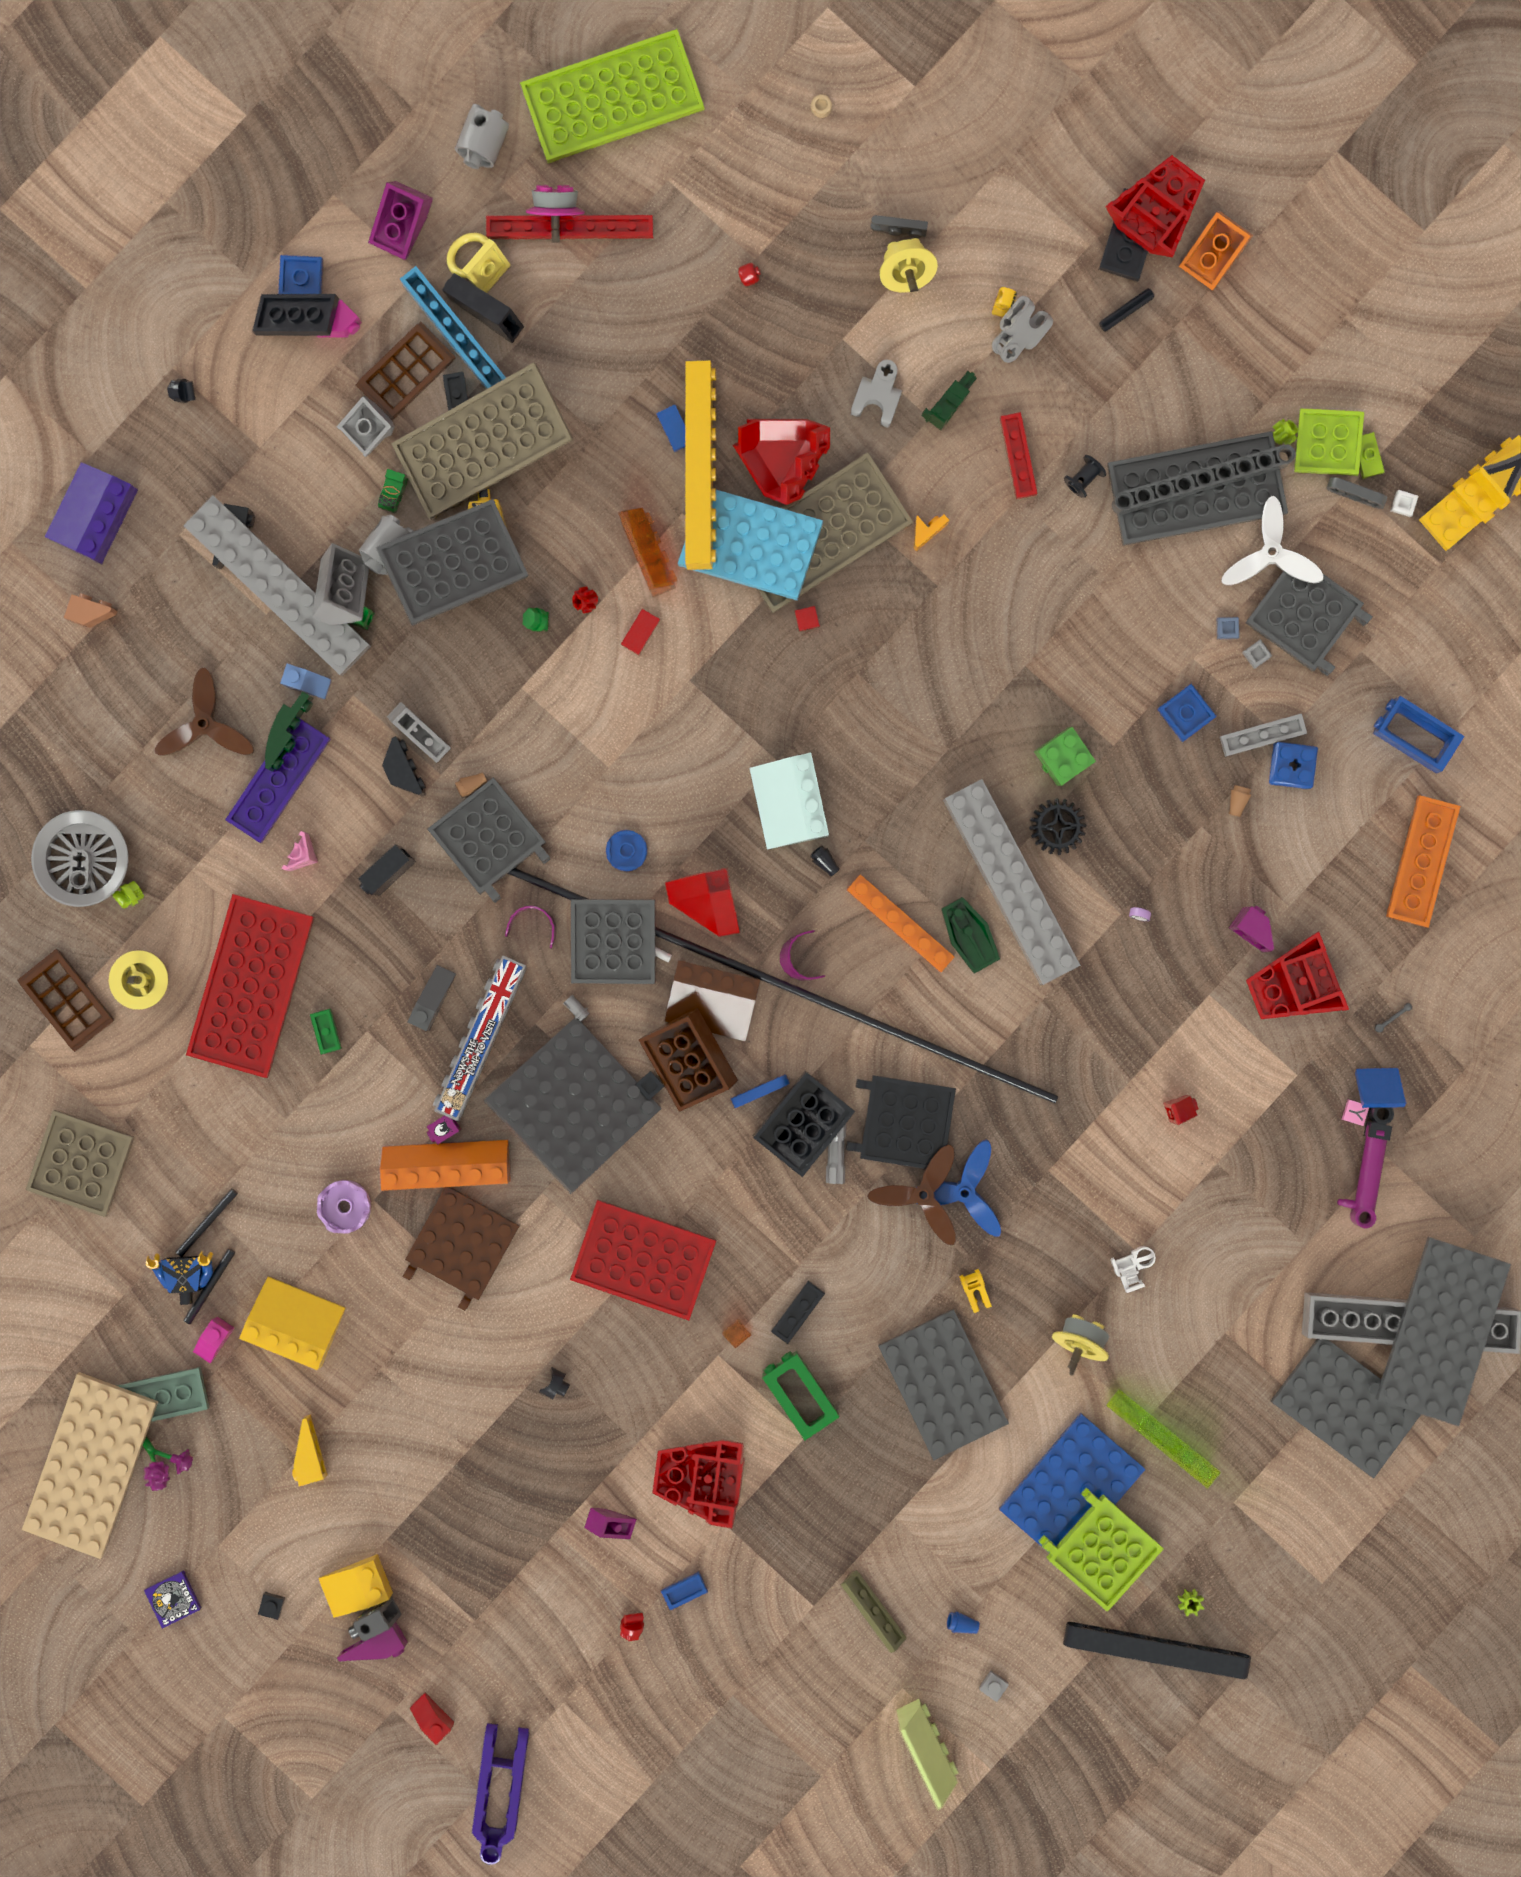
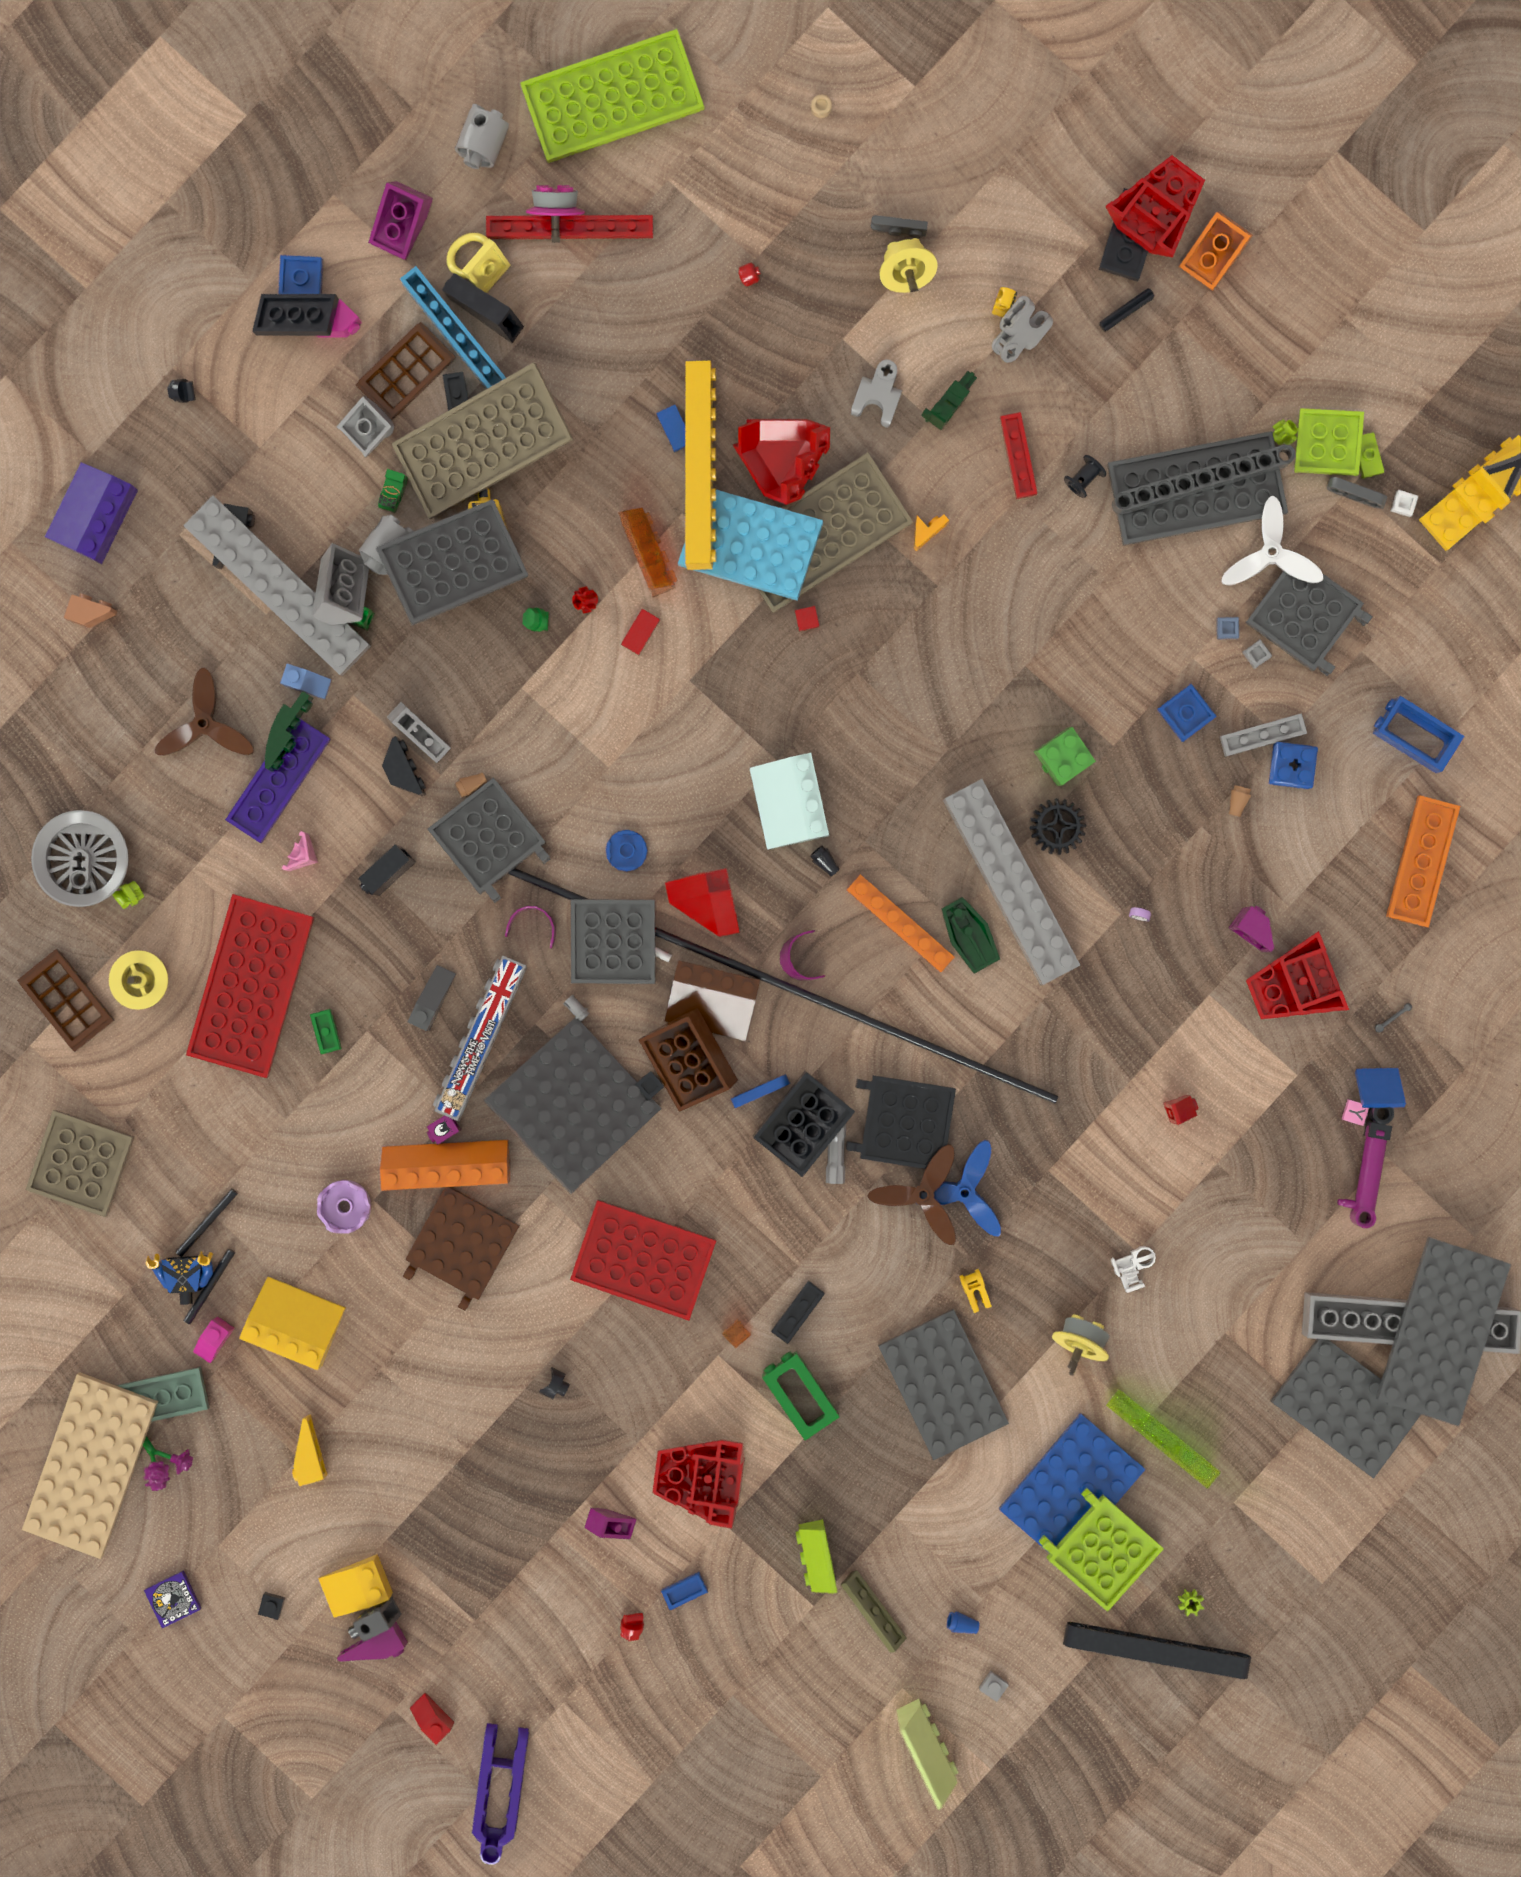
(816, 1557): none -> lime slope

